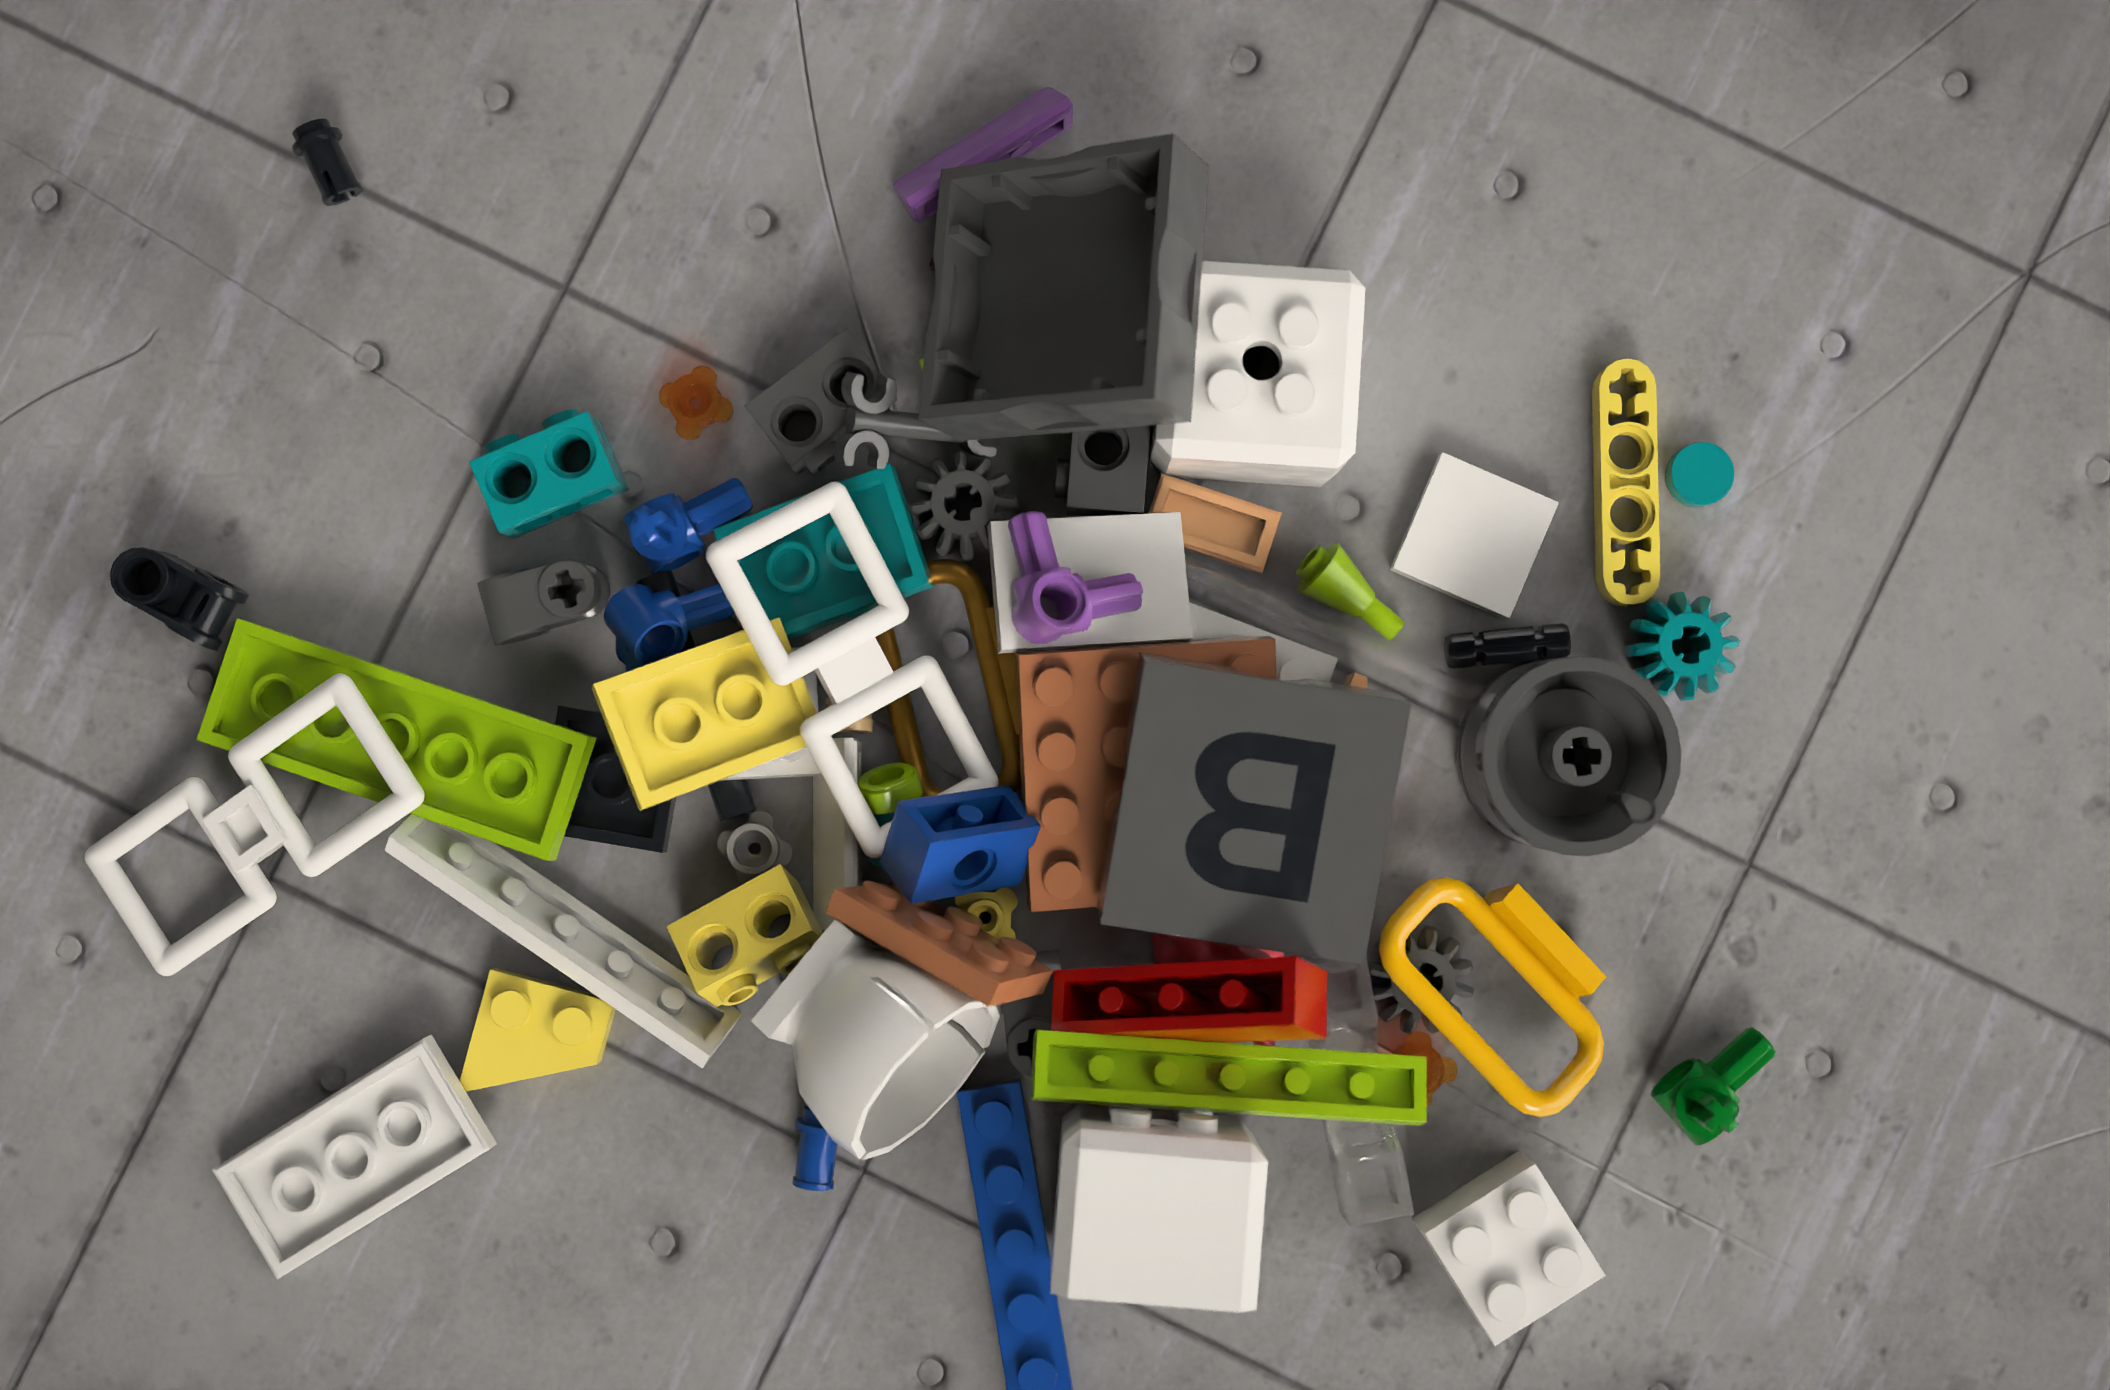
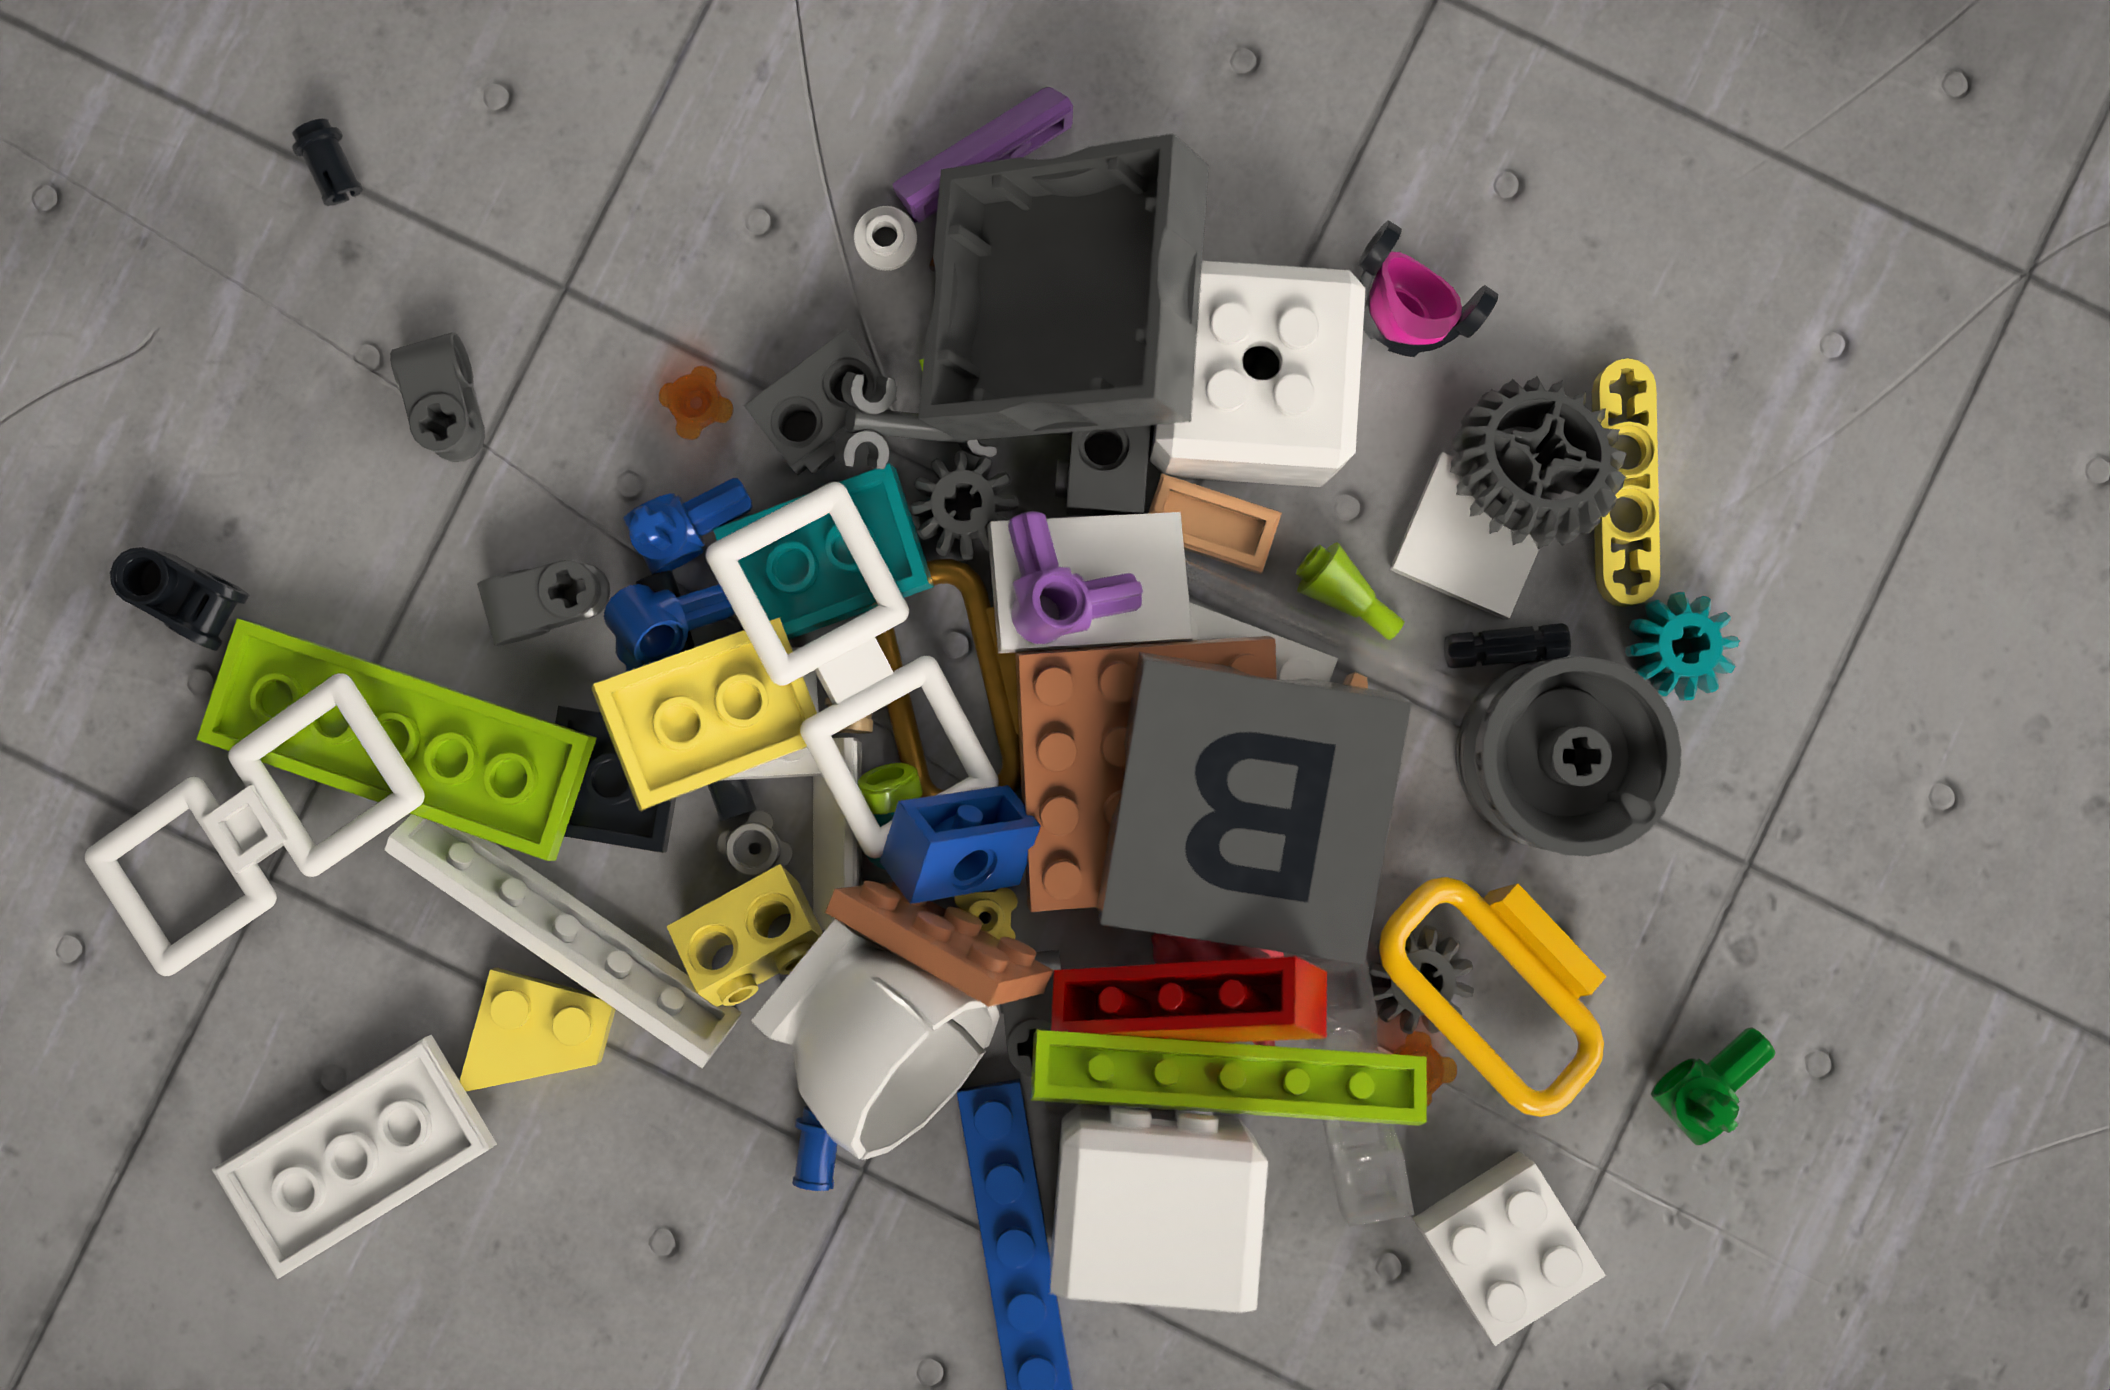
(436, 387): none -> dark grey piece
(552, 490): teal brick -> none
(891, 256): none -> white plate
(1412, 305): none -> dark pink cap
(1505, 475): none -> dark grey gear
(1699, 474): teal tile -> none

